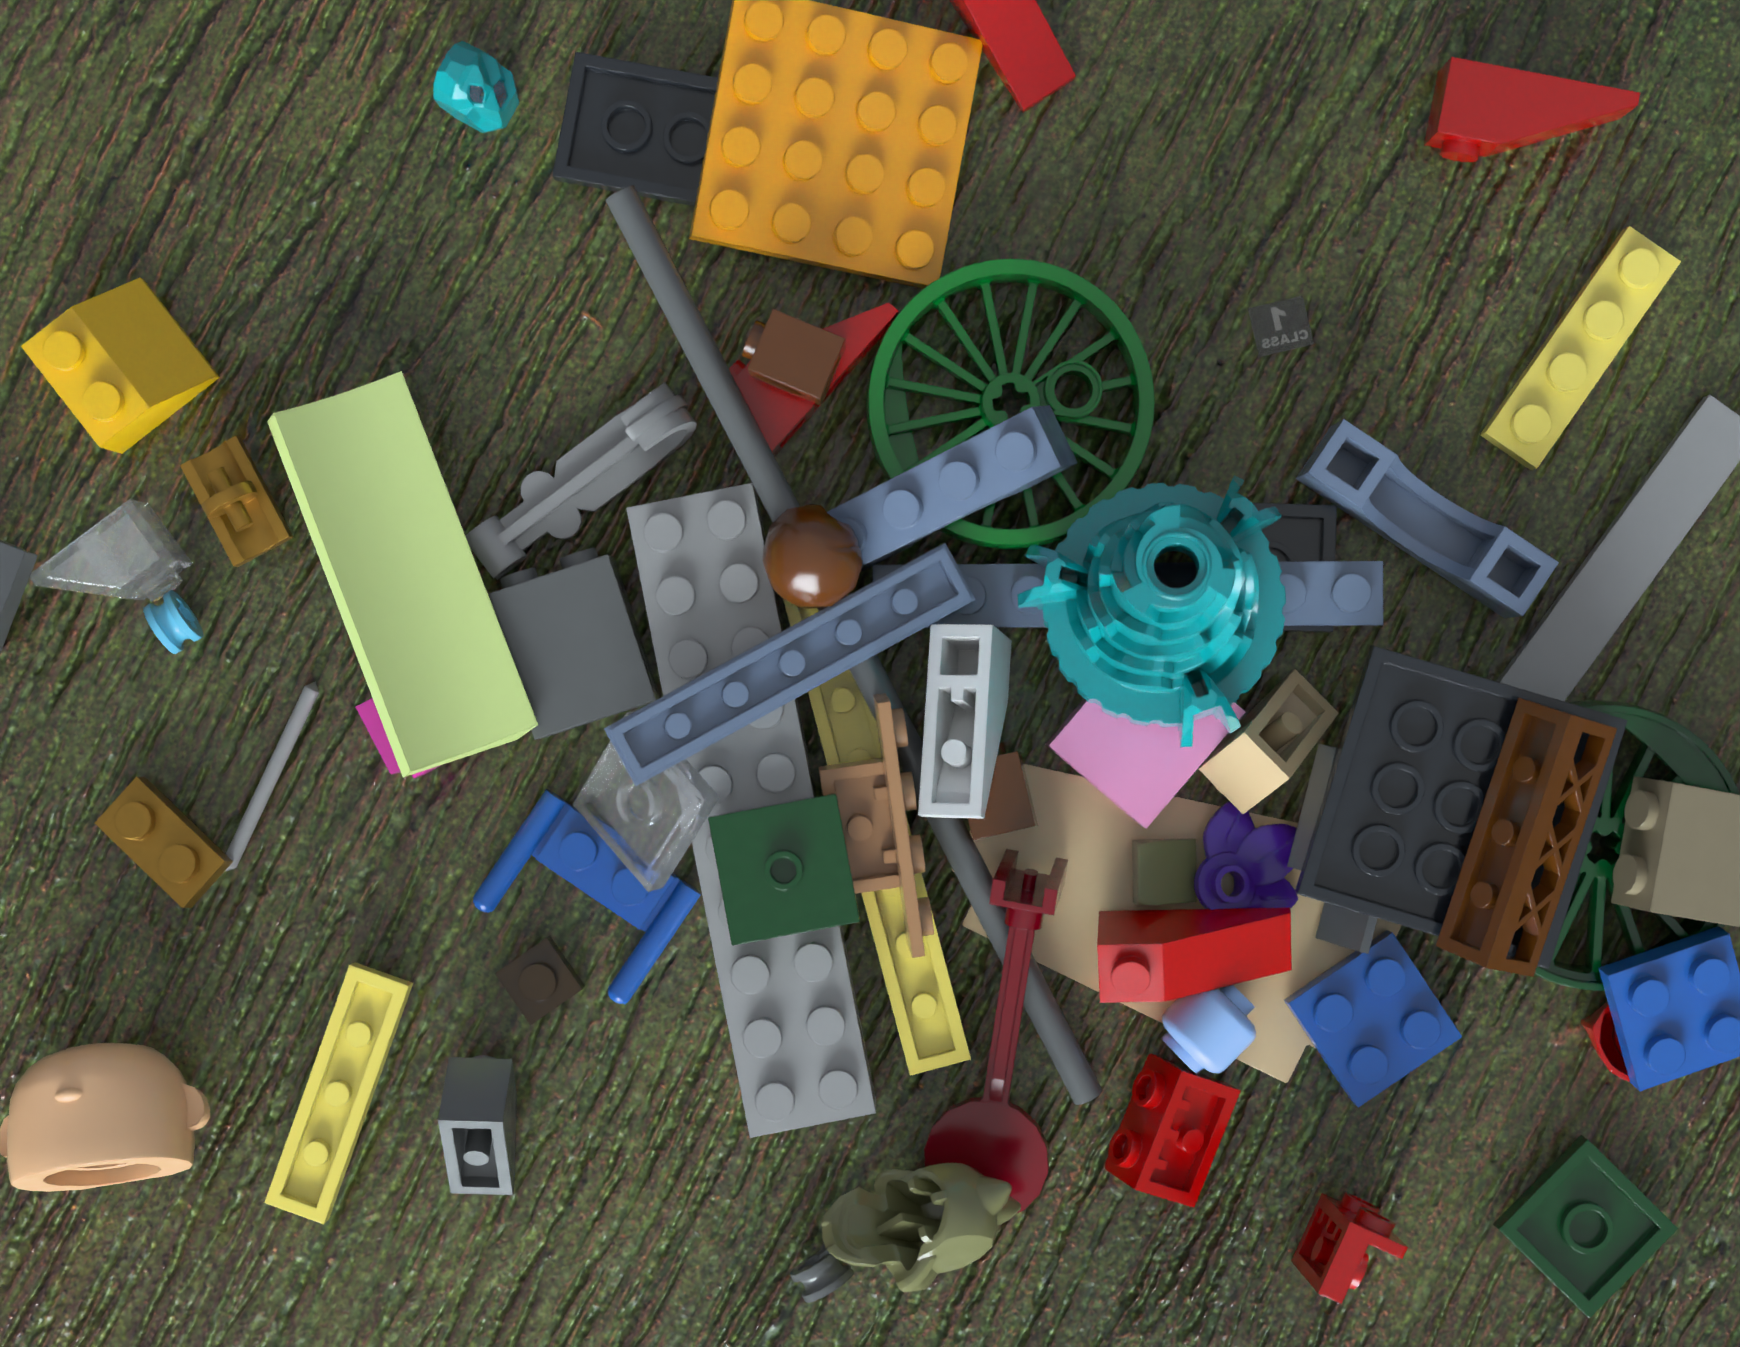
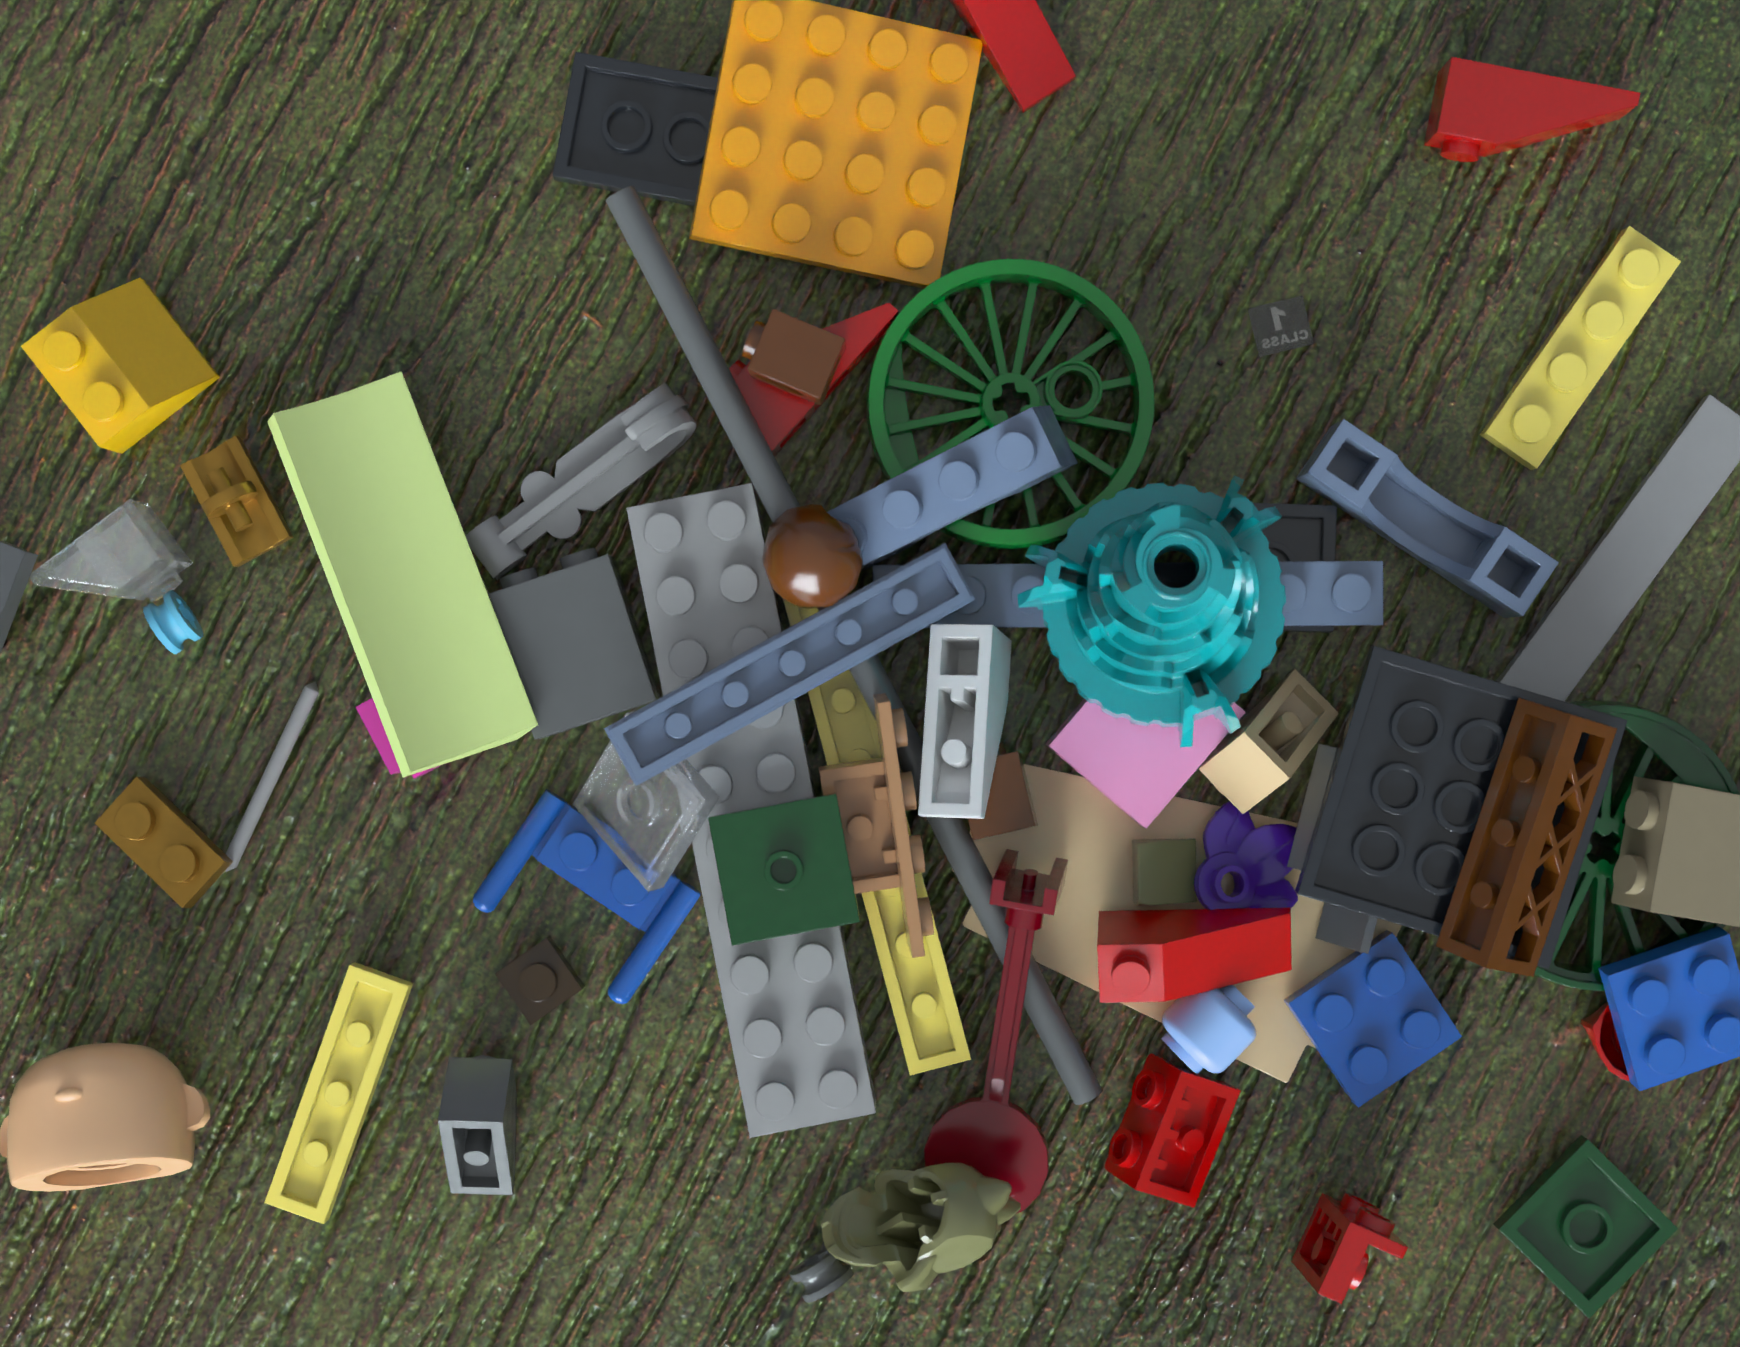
(475, 88): teal rock -> none

